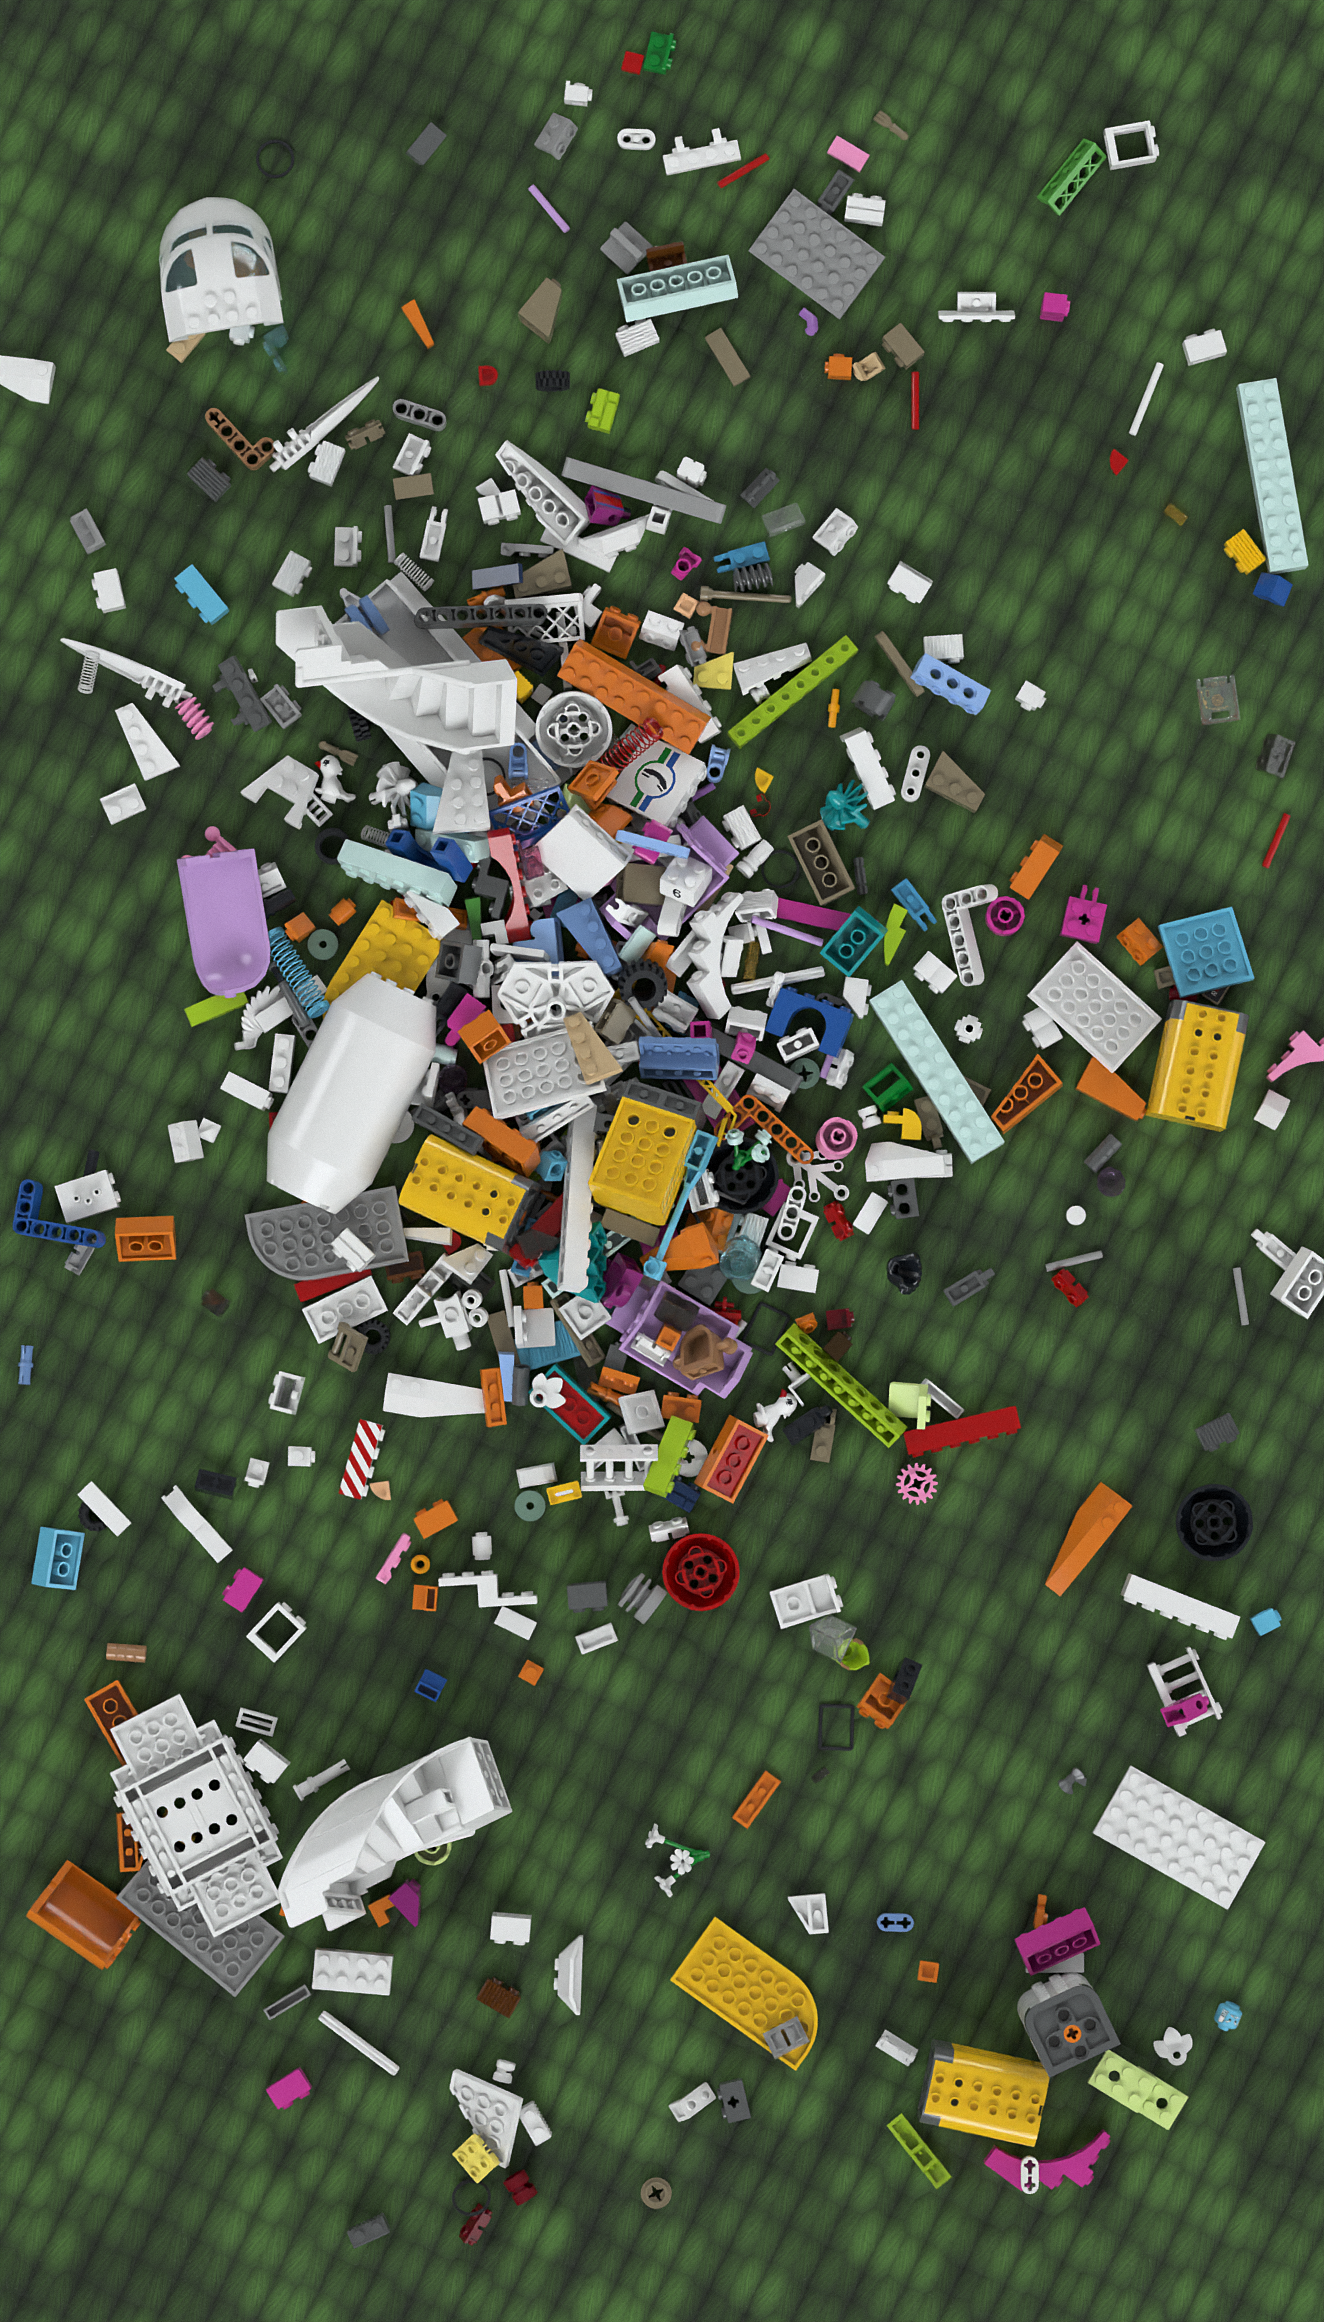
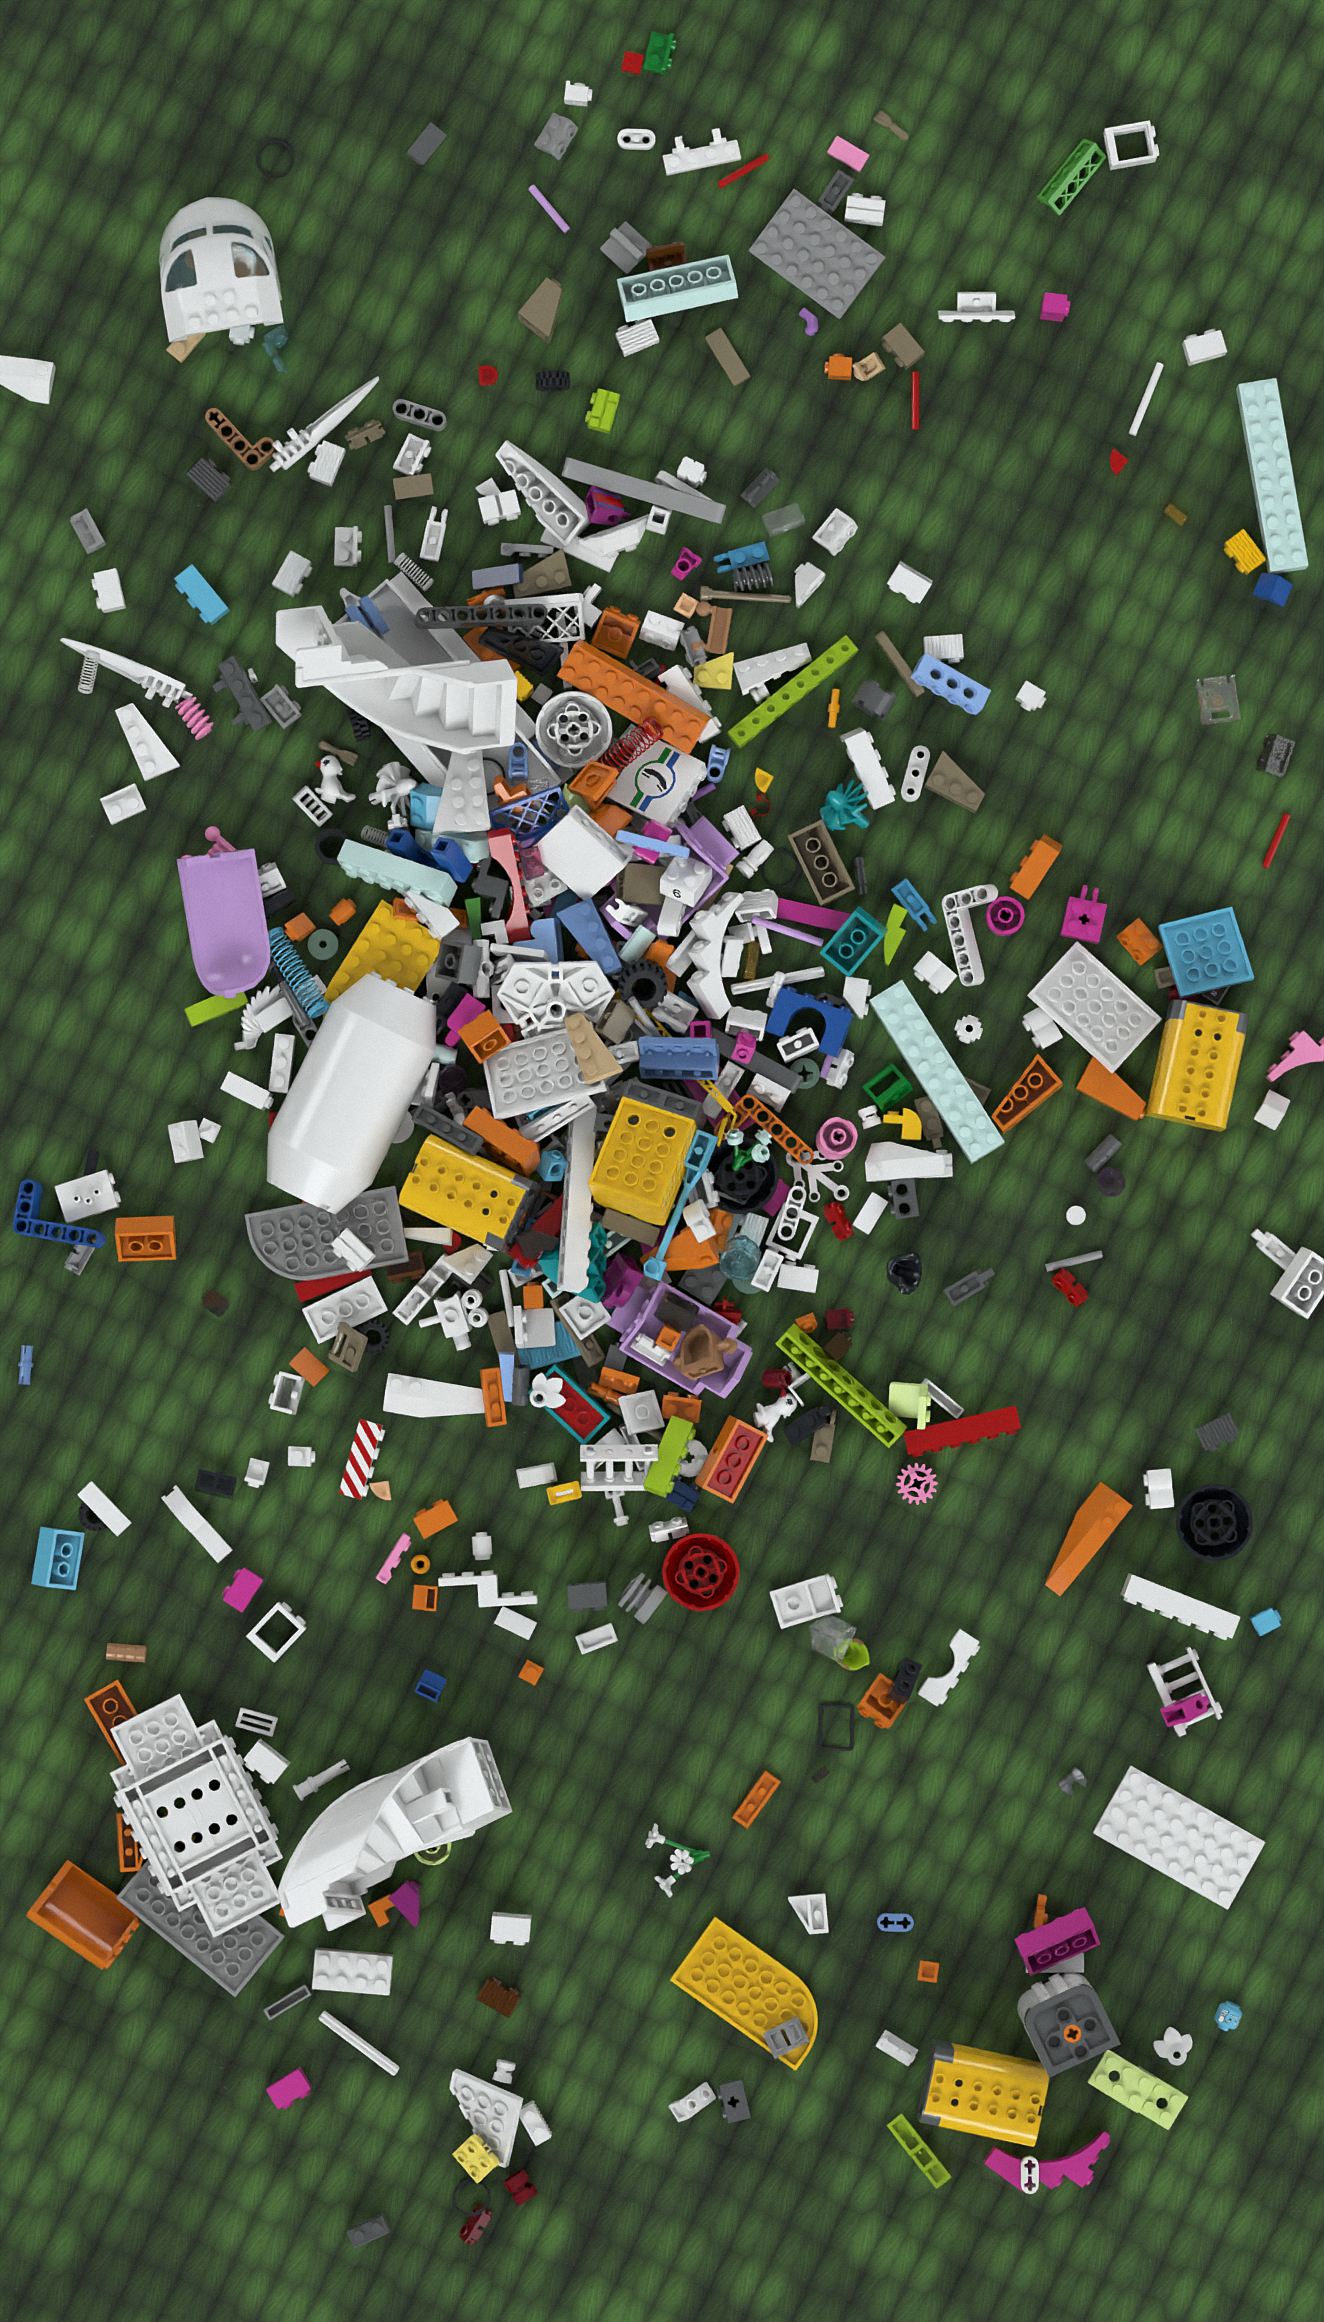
(290, 781): white wing -> none
(309, 1366): none -> orange sticker
(414, 316): orange piece -> none
(522, 1510): sand green piece -> none
(570, 1974): white wedge -> none
(653, 2201): dark tan gear -> none
(697, 1218): none -> white brick
(752, 1321): black piece -> none
(776, 1378): none -> dark red brick
(935, 1688): none -> white arch
(1159, 1488): none -> white brick
(1241, 1296): light grey bar -> none

